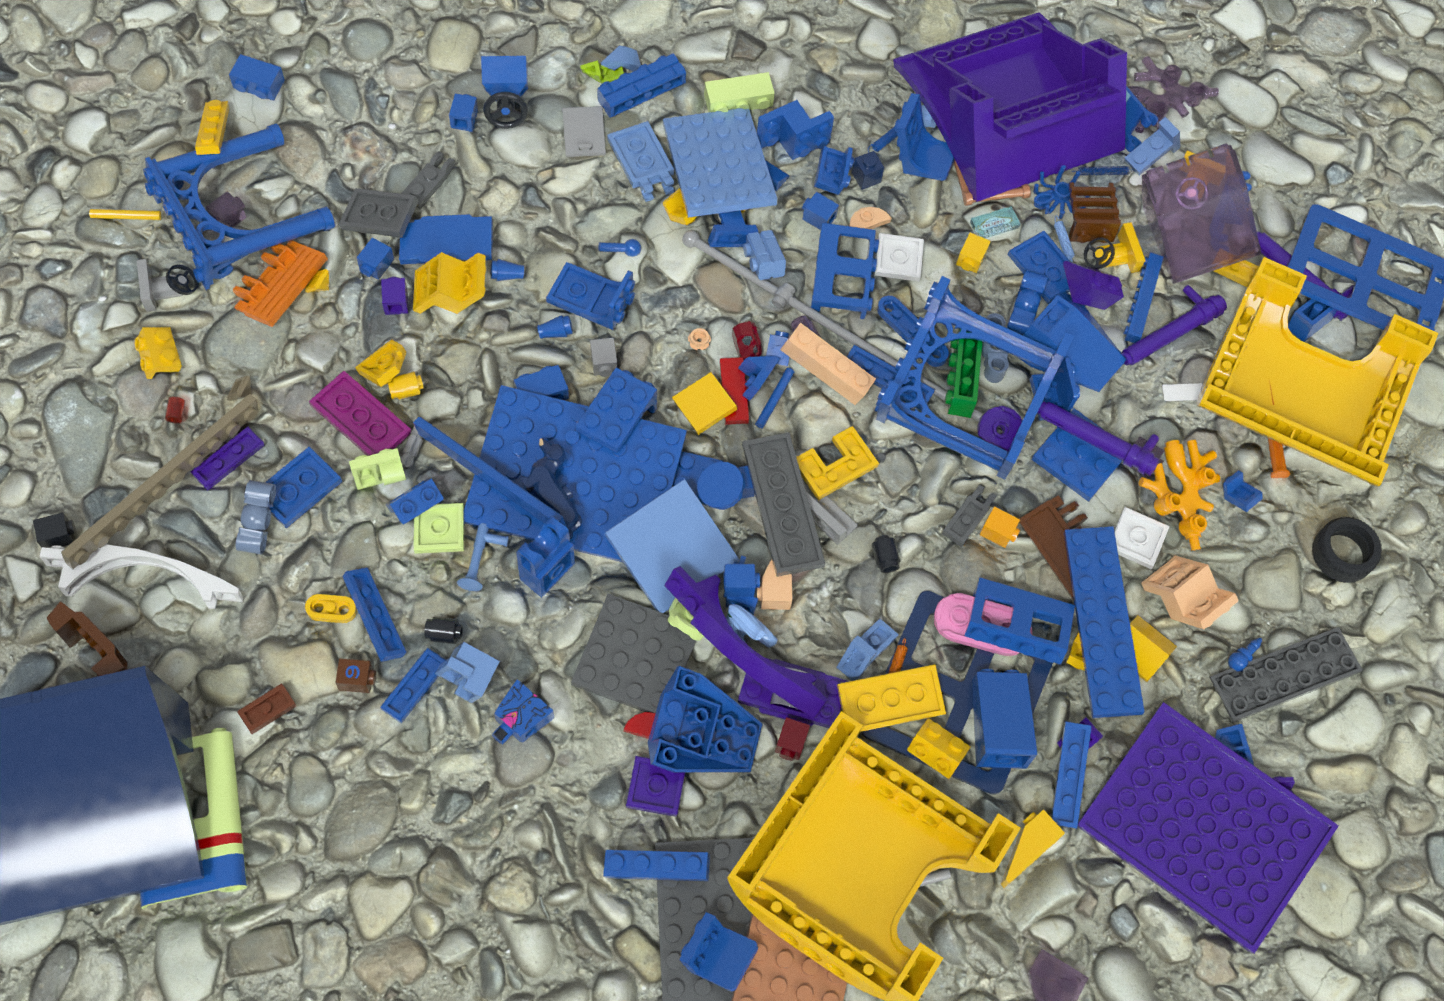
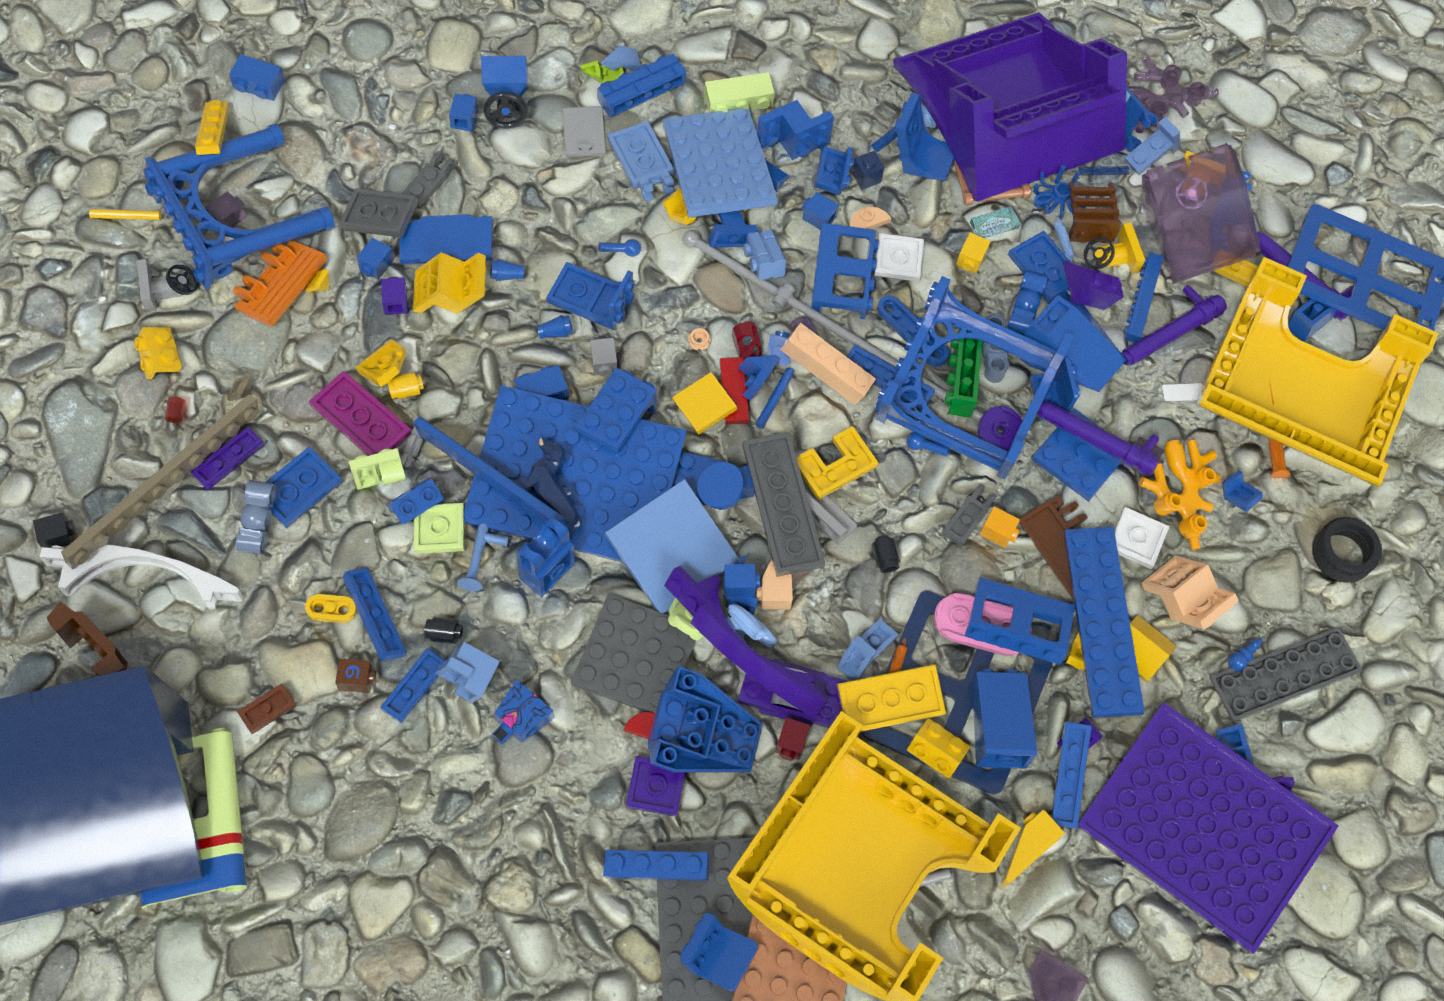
(916, 442): none -> blue bar

